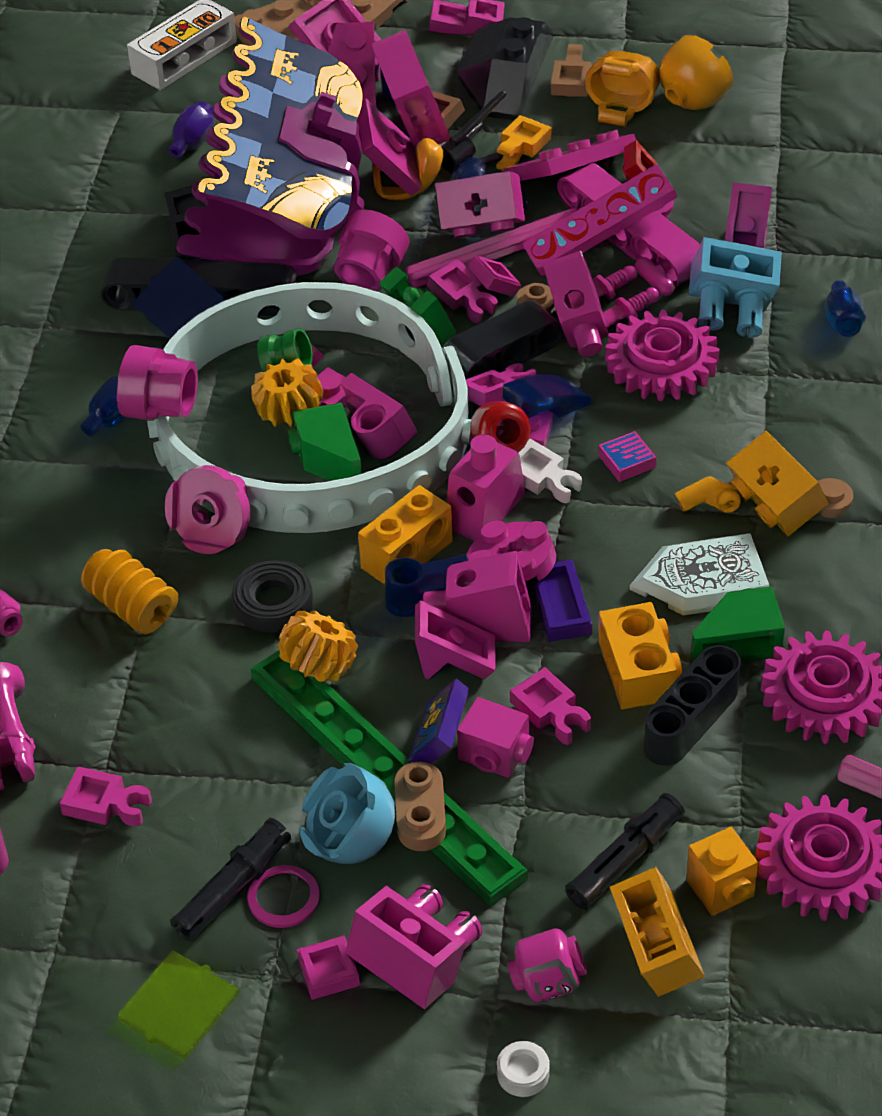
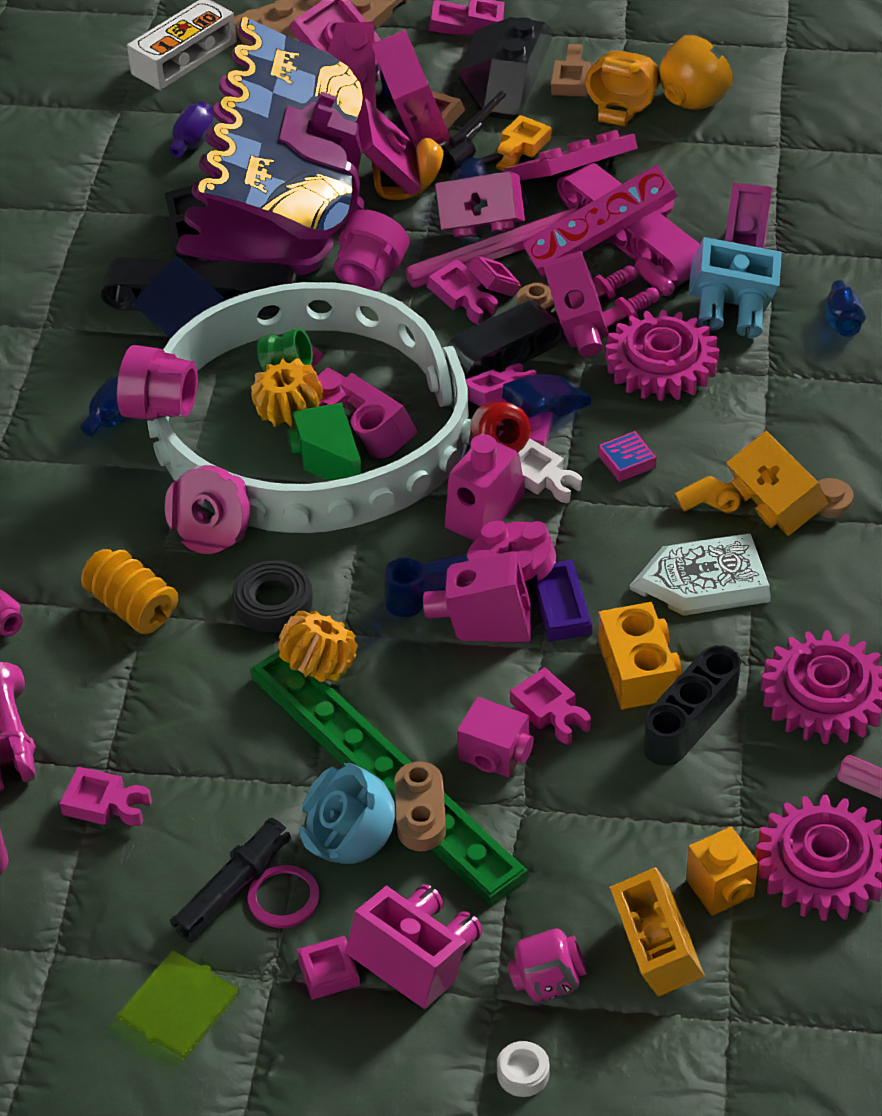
(410, 528): light orange brick -> none
(422, 303): green brick -> none
(439, 724): dark purple tile -> none
(447, 639): dark pink slope -> none
(636, 160): red plate -> none
(639, 837): black pin -> none
(743, 621): green slope -> none

